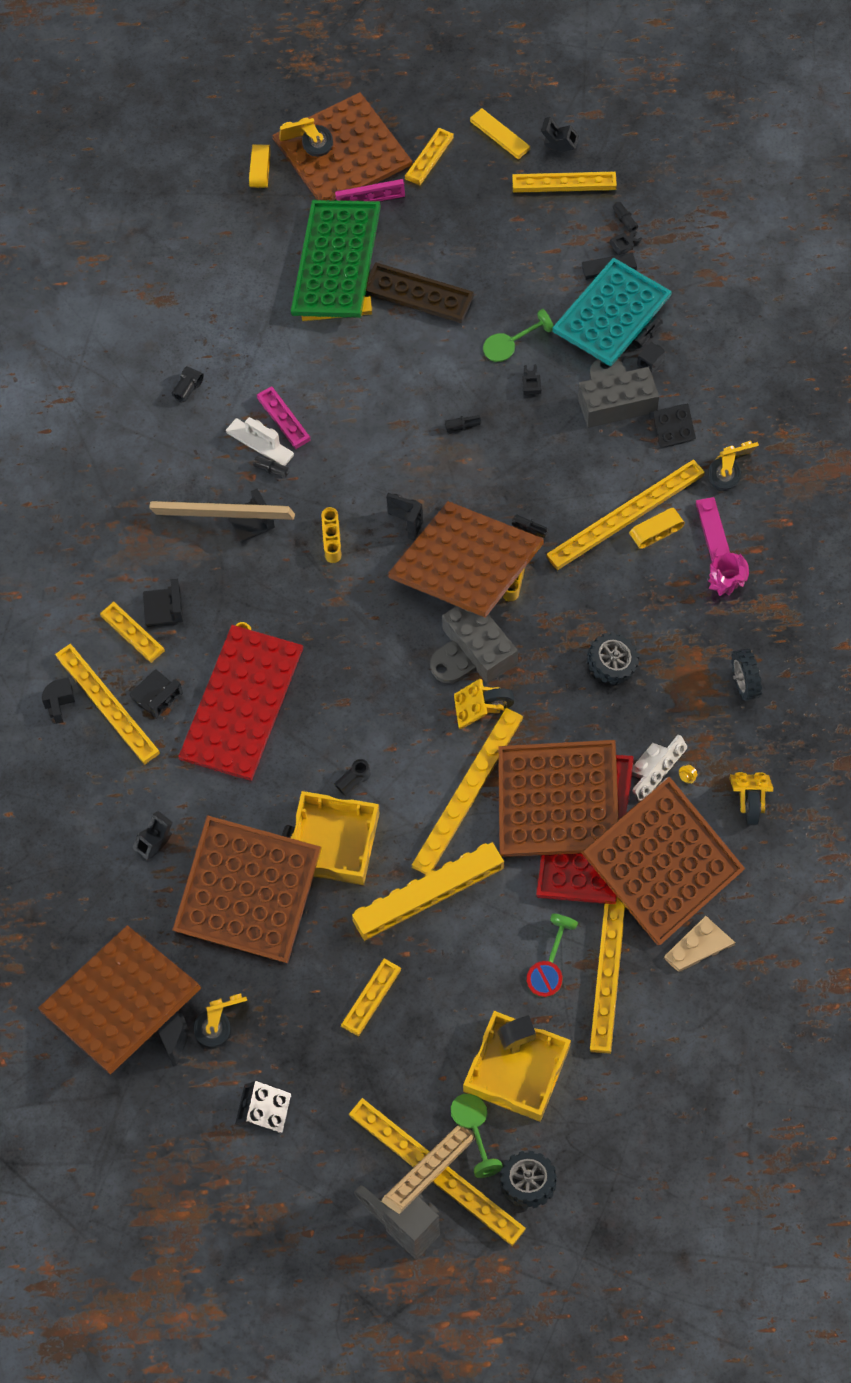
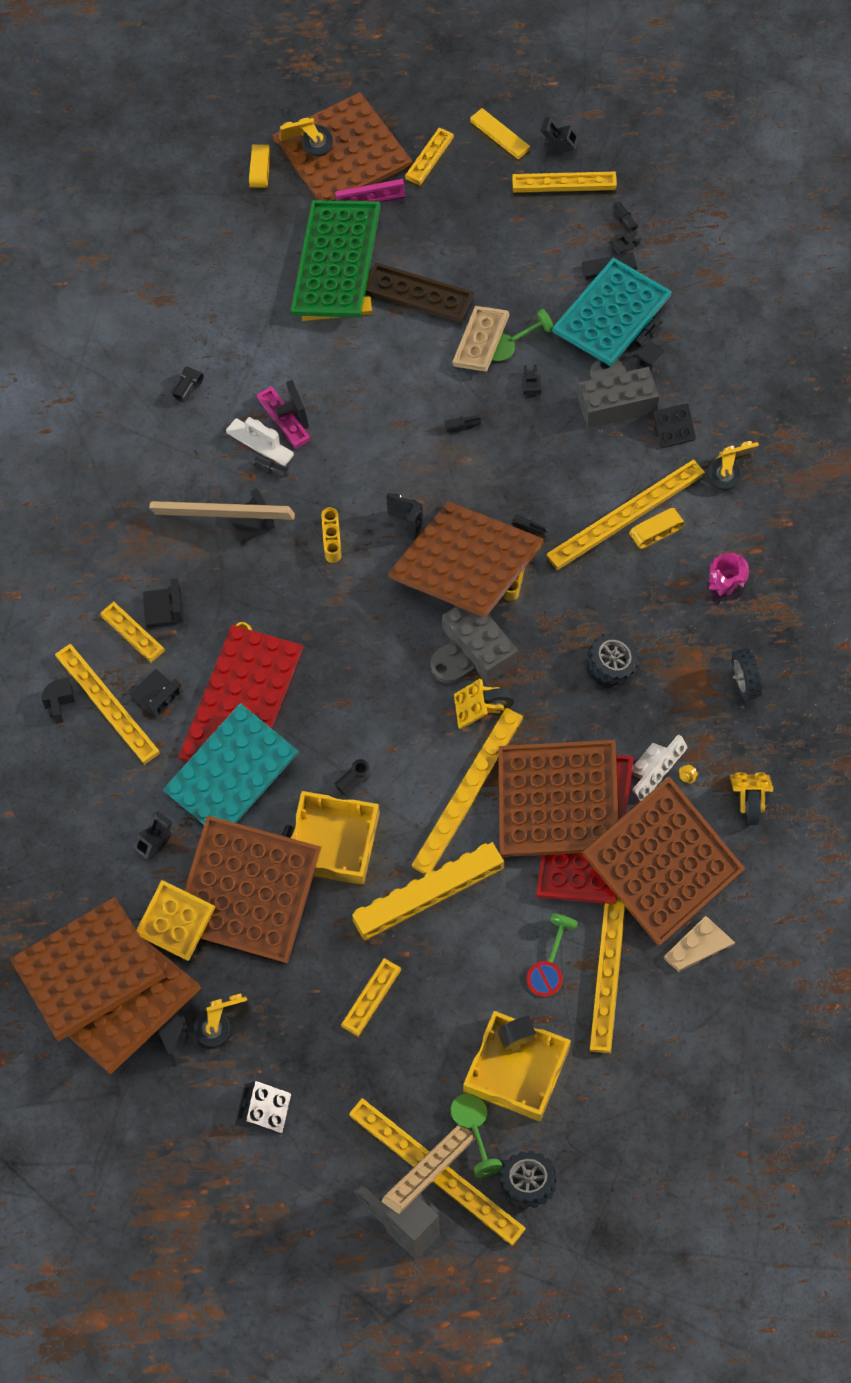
(87, 968): none -> dark orange plate
(175, 920): none -> yellow plate
(231, 768): none -> teal plate
(295, 405): none -> black tile
(480, 338): none -> tan plate
(712, 527): dark pink plate -> none

